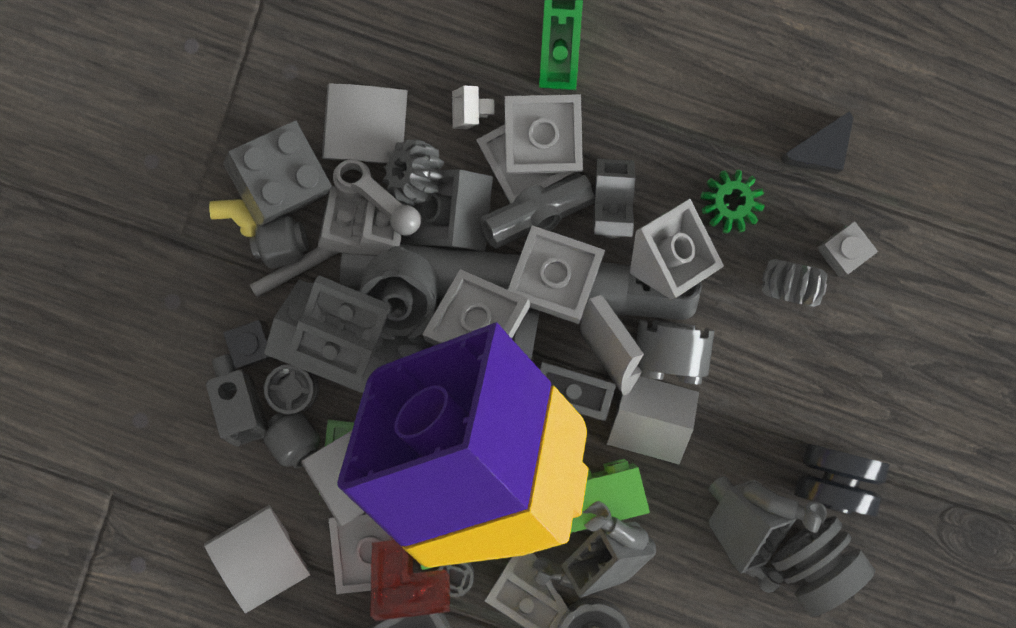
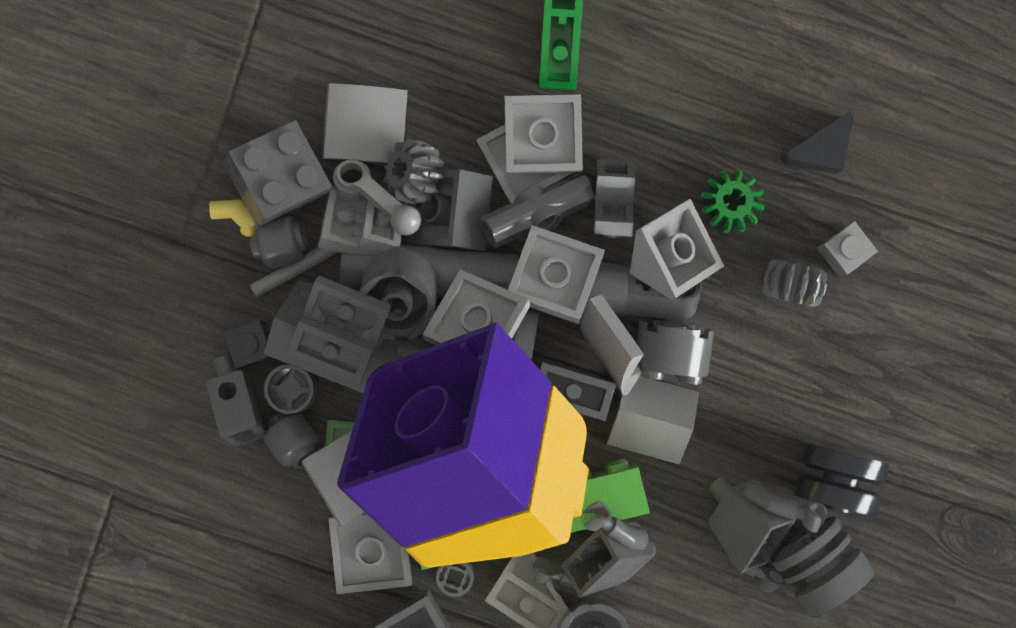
(257, 559): light grey slope -> none
(399, 591): clear red plate -> none
(468, 107): white tile -> none

